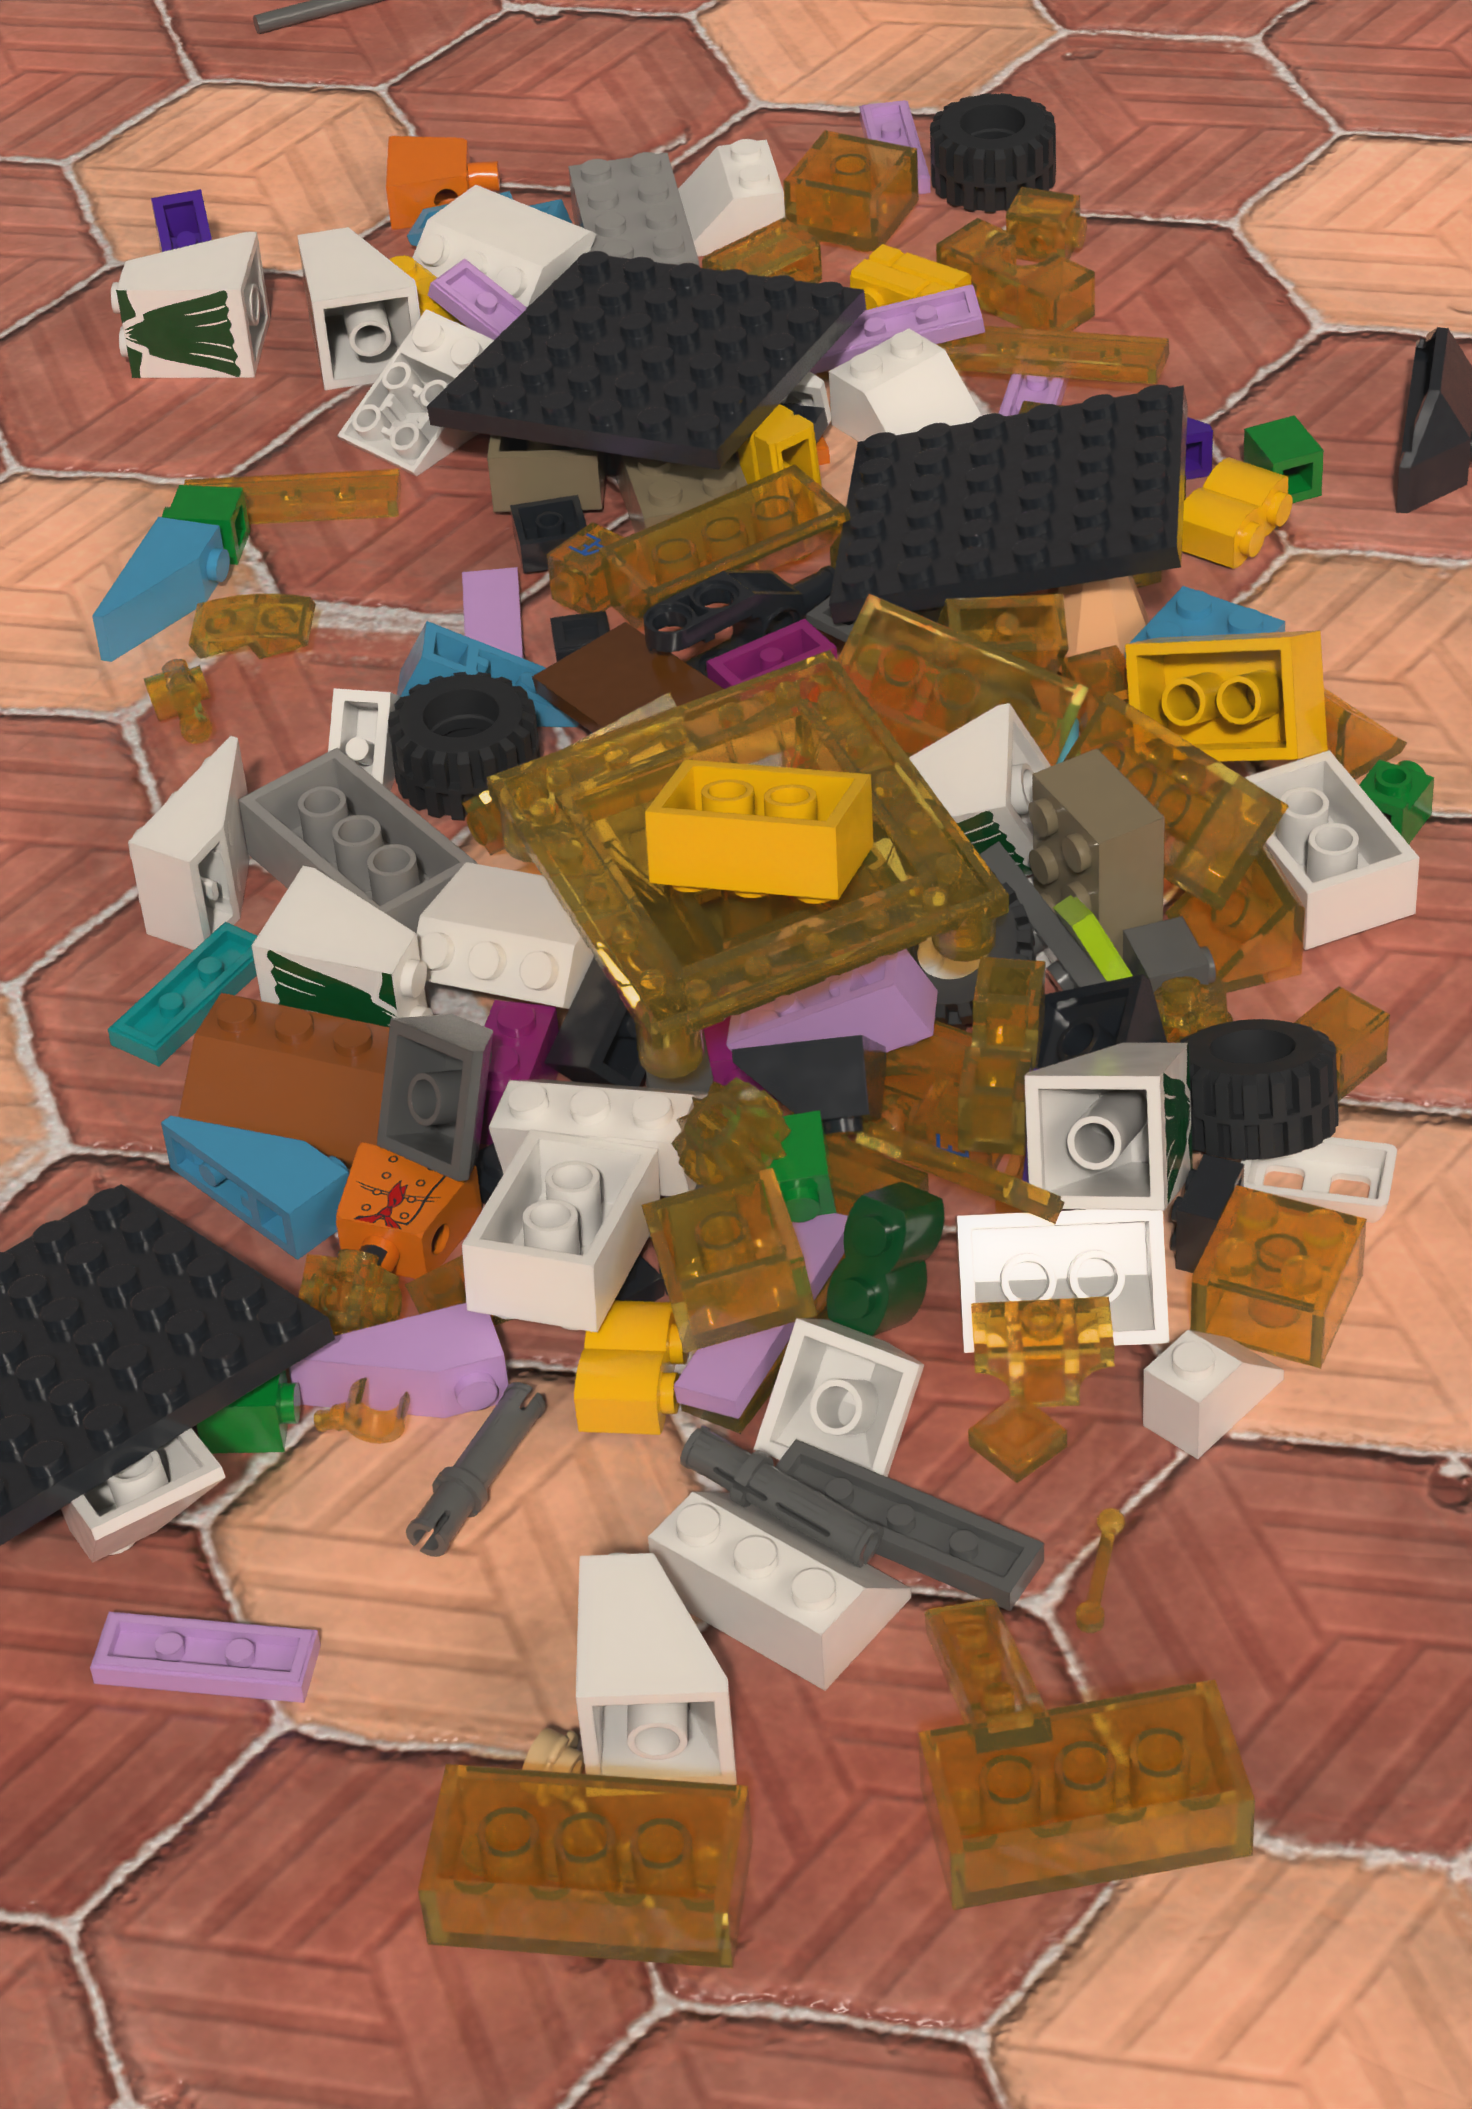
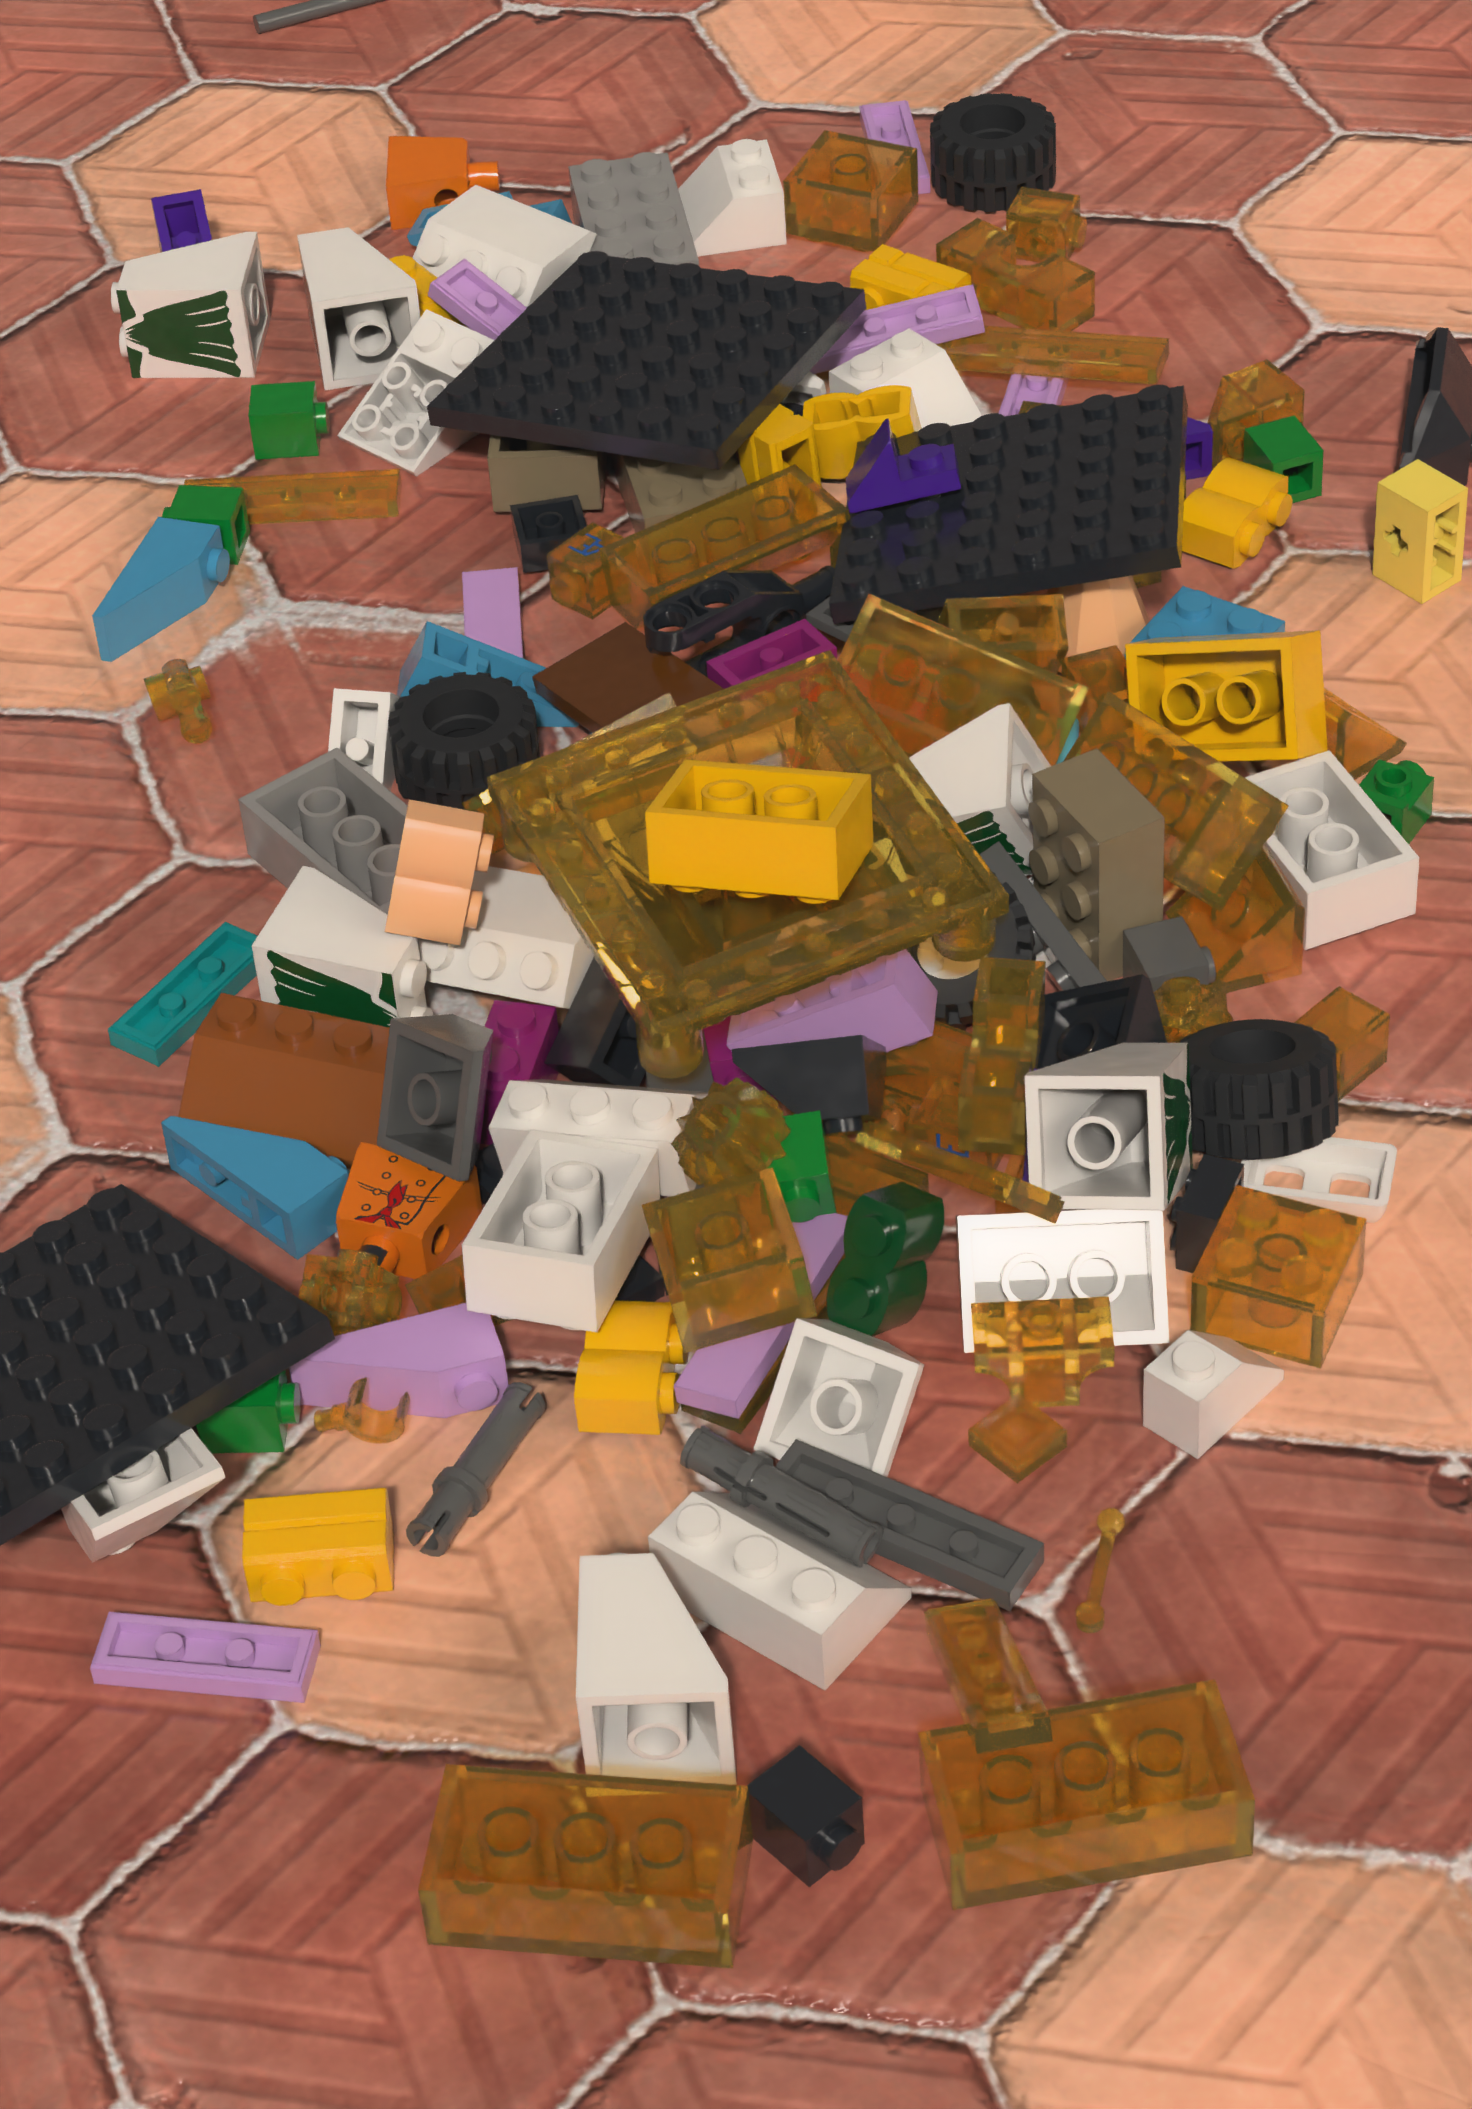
(195, 854): white slope -> none
(262, 621): clear yellow slope -> none
(287, 420): none -> green brick
(318, 1546): none -> yellow brick
(436, 873): none -> light nougat brick
(555, 1753): tan plate -> none
(576, 631): black tile -> none
(772, 252): clear yellow brick -> none
(806, 1816): none -> black brick
(848, 418): none -> yellow brick
(888, 479): none -> dark purple slope
(1091, 938): lime tile -> none
(1250, 399): none -> clear yellow slope
(1419, 531): none -> light yellow brick

